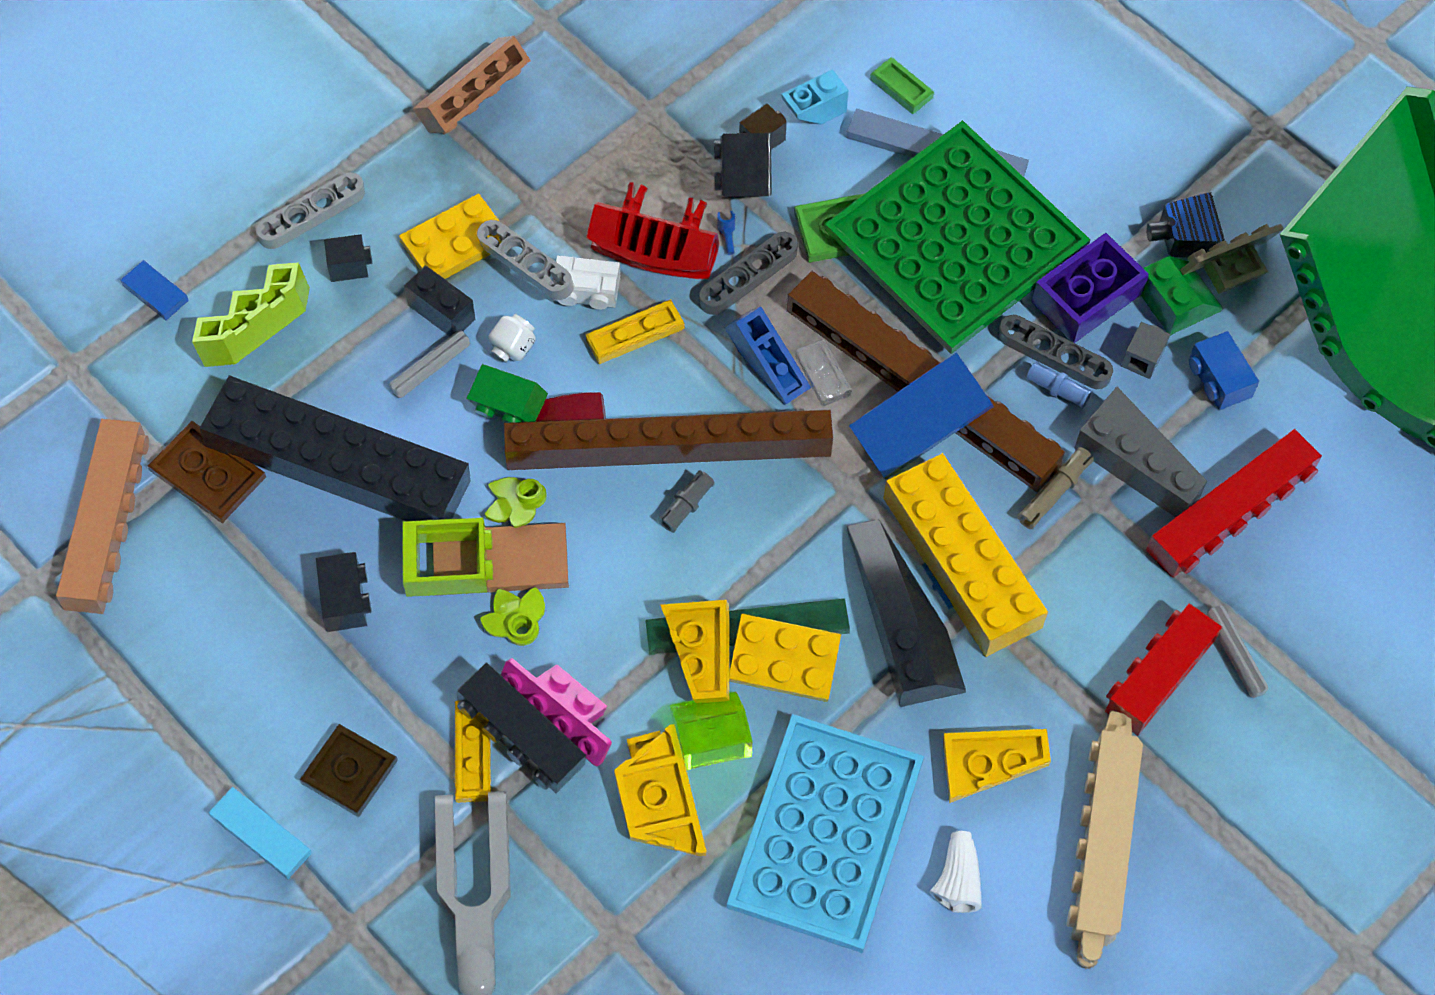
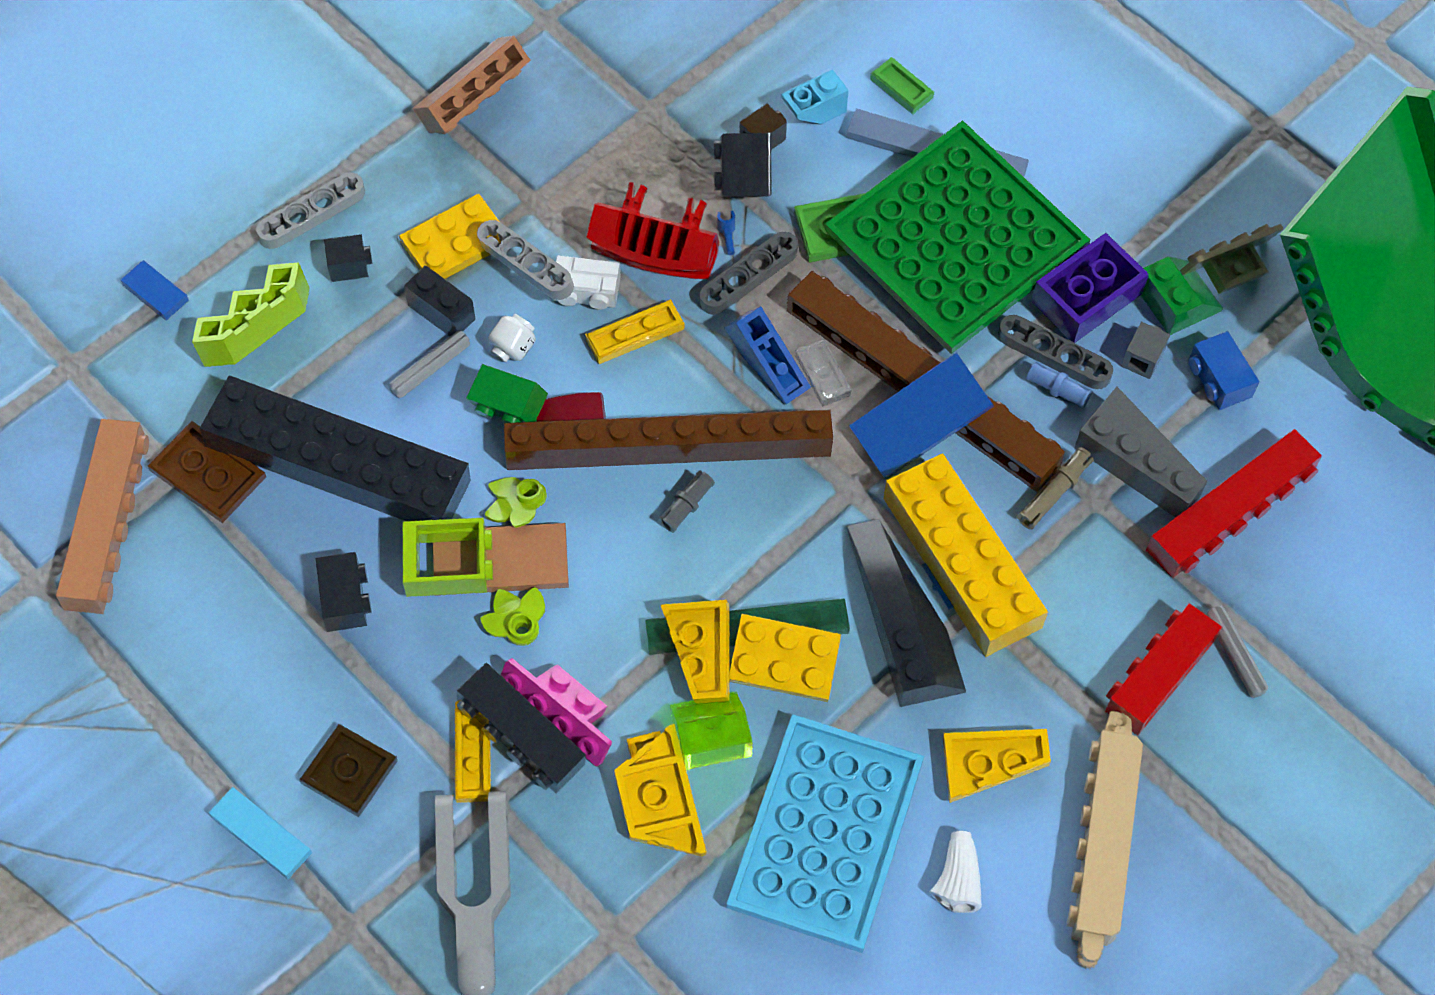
(1187, 226): black torso -> none

